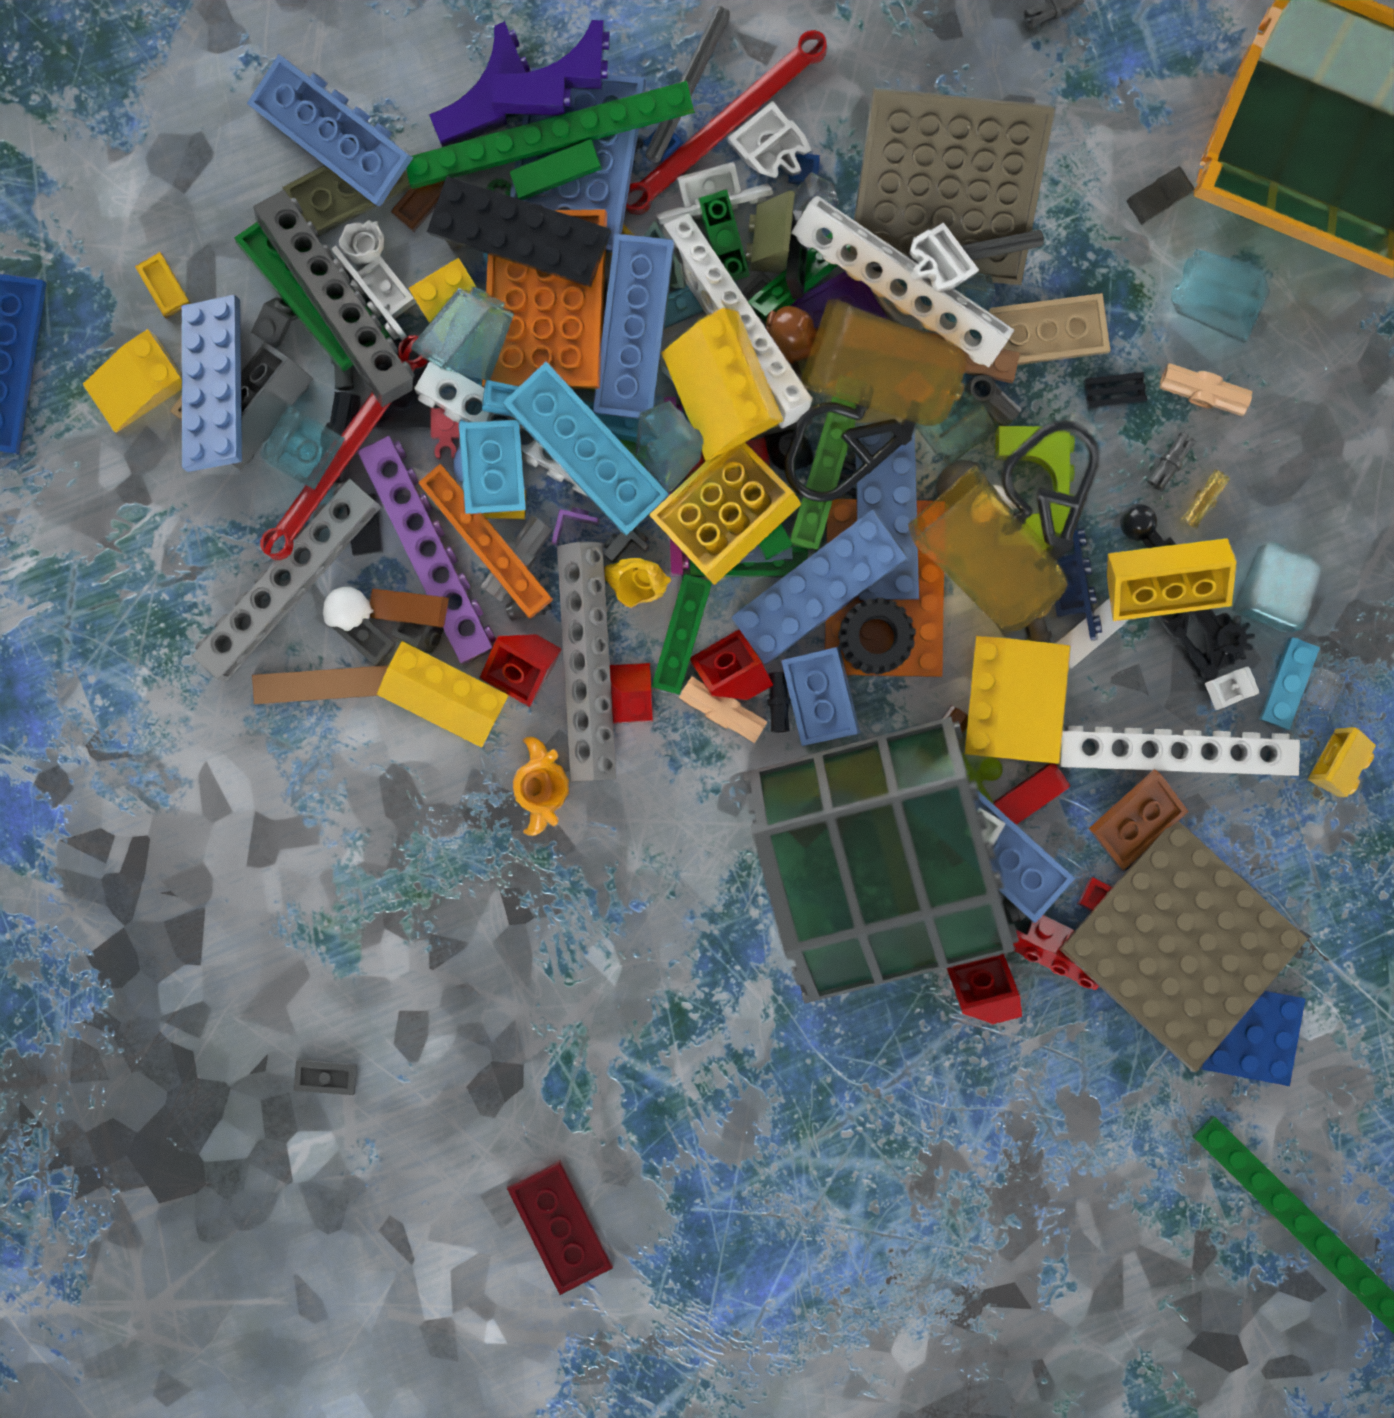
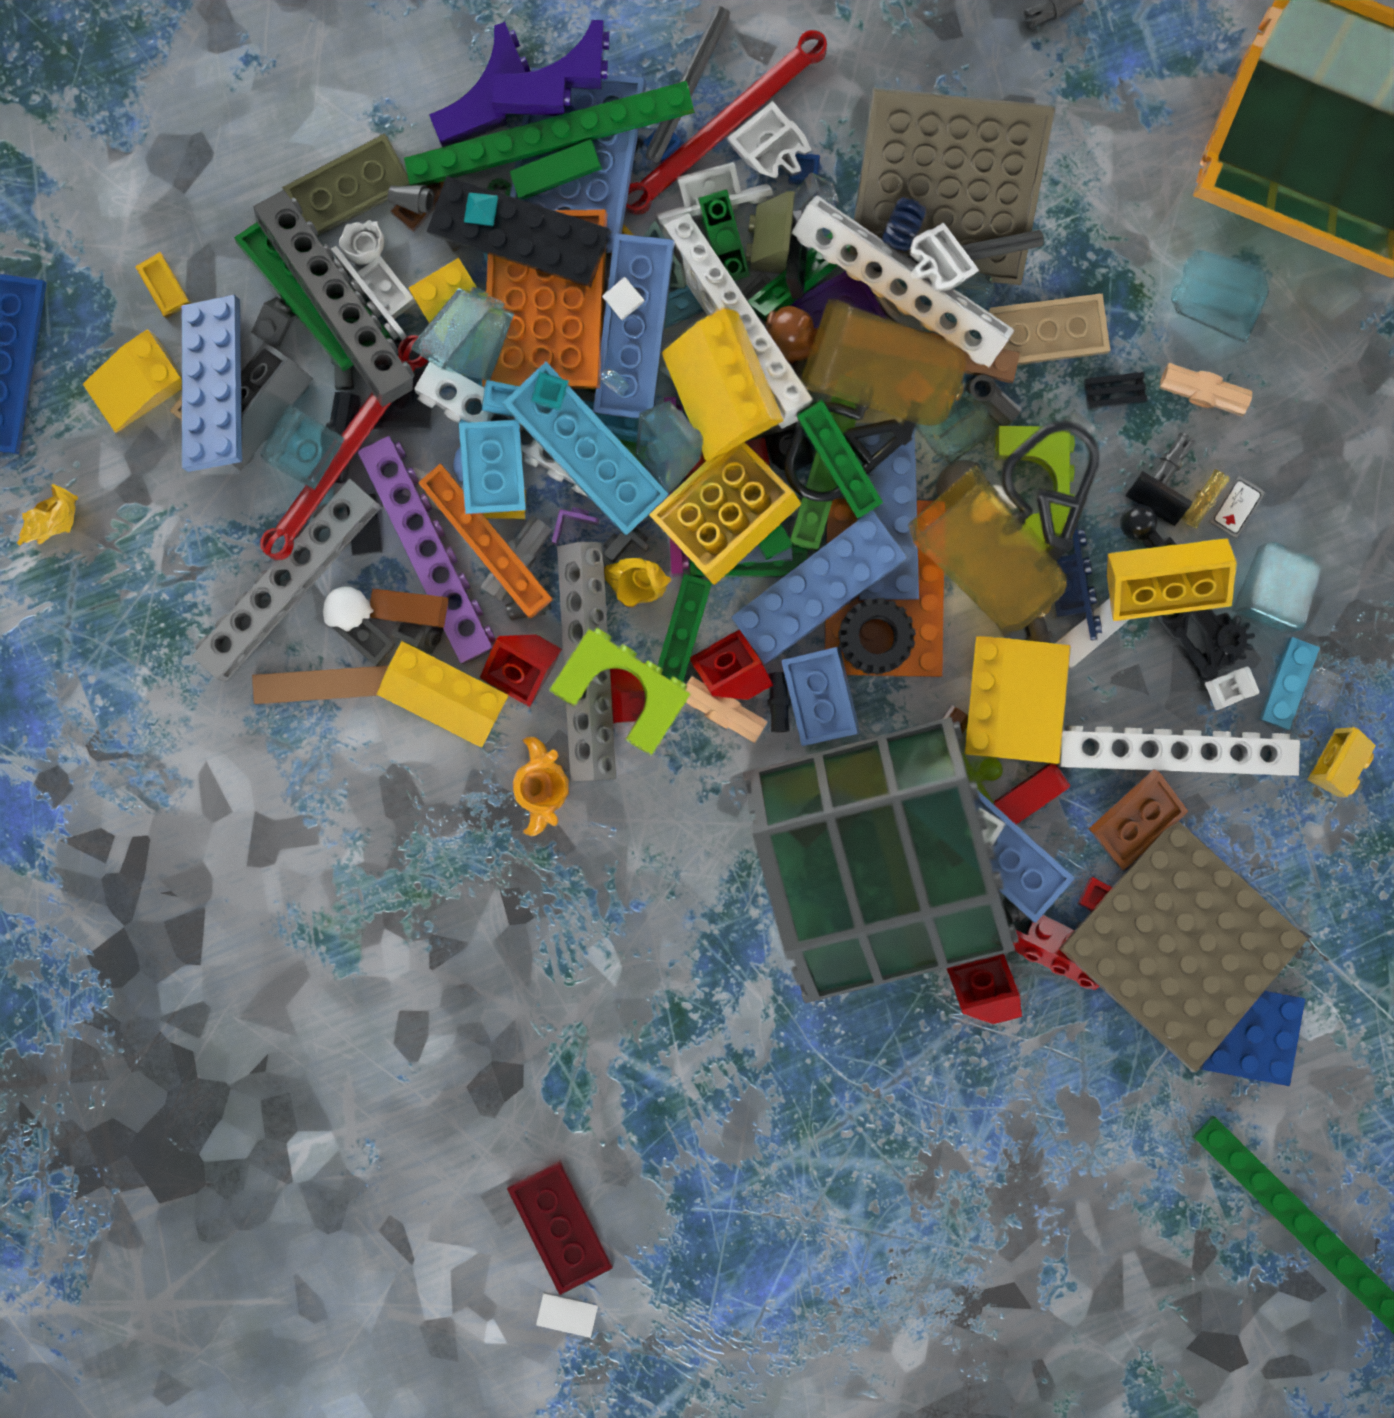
(49, 517): none -> yellow hair
(325, 1077): dark grey plate -> none
(330, 129): medium blue plate -> none
(414, 198): none -> dark grey cone
(444, 430): coral plate -> none
(481, 209): none -> teal slope
(549, 391): none -> teal tile
(567, 1315): none -> white sticker
(614, 381): none -> clear light blue tile
(623, 298): none -> white tile
(662, 696): none -> lime arch
(839, 458): none -> green plate
(904, 224): none -> dark blue gear
(1159, 497): none -> black tile
(1160, 195): clear smoke slope -> none
(1237, 506): none -> white sticker

